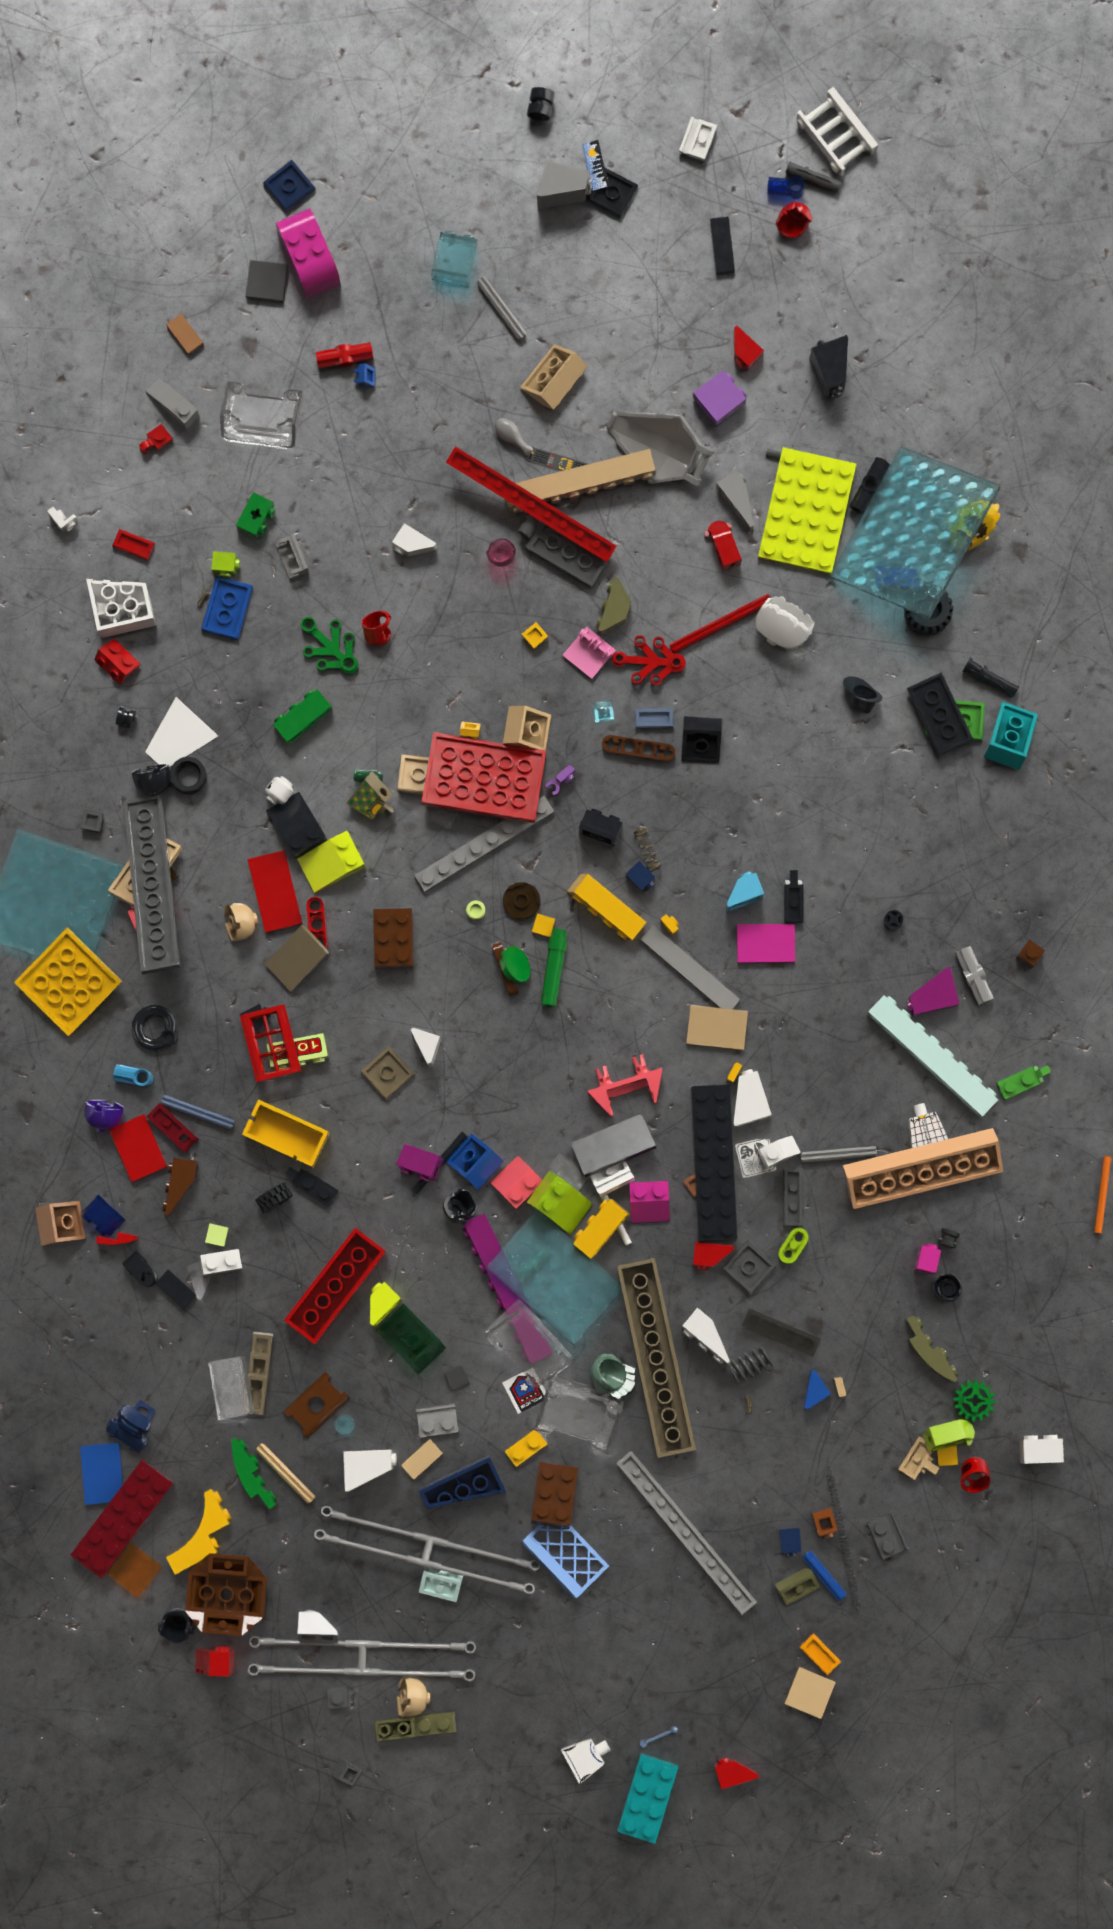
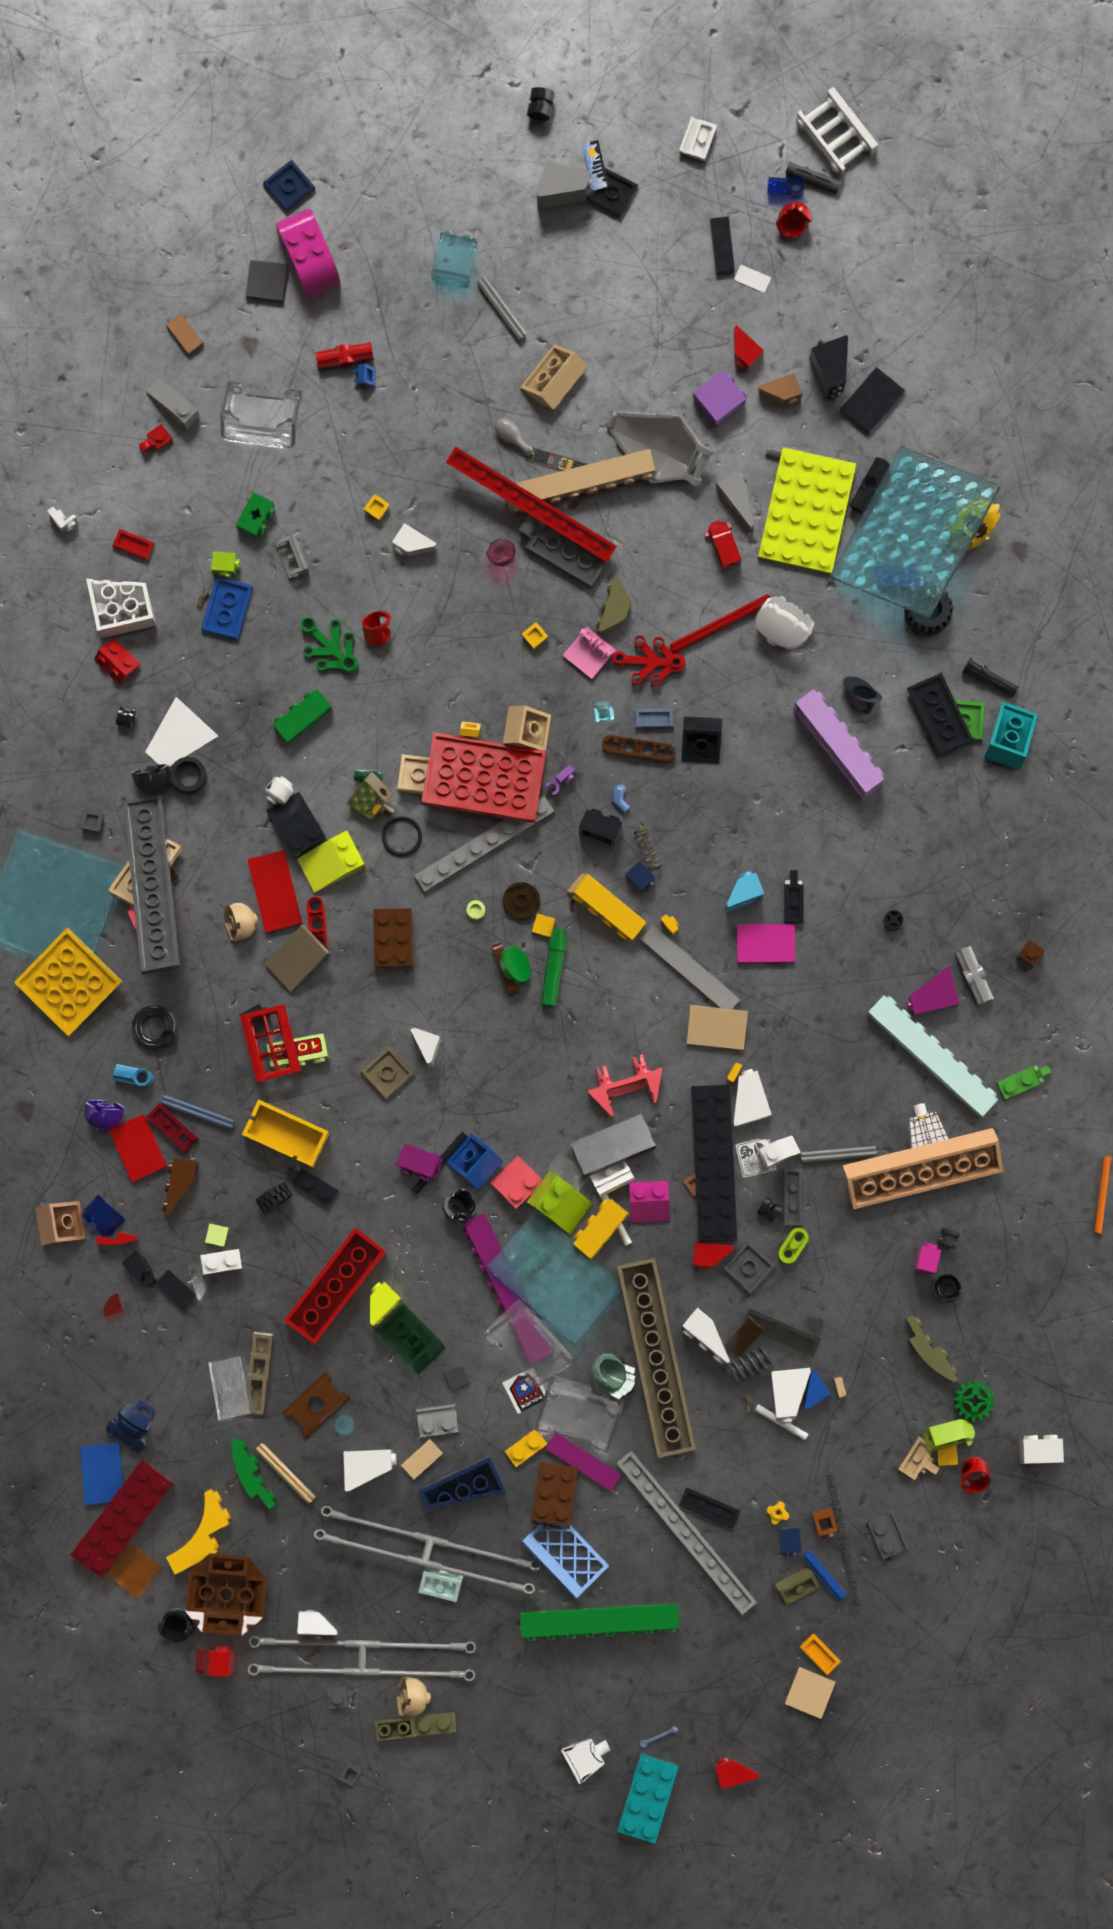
(113, 1306): none -> clear red tile
(376, 507): none -> yellow plate
(402, 853): none -> black tyre
(584, 1461): none -> magenta tile
(599, 1620): none -> green brick
(617, 798): none -> medium blue arm
(709, 1507): none -> black tile
(744, 1336): none -> dark brown tile
(752, 278): none -> white sticker
(769, 1209): none -> black wheel
(779, 1507): none -> yellow plate
(782, 390): none -> medium nougat slope
(788, 1391): none -> white slope
(788, 1426): none -> white bar
(838, 743): none -> lavender brick
(872, 400): none -> black tile

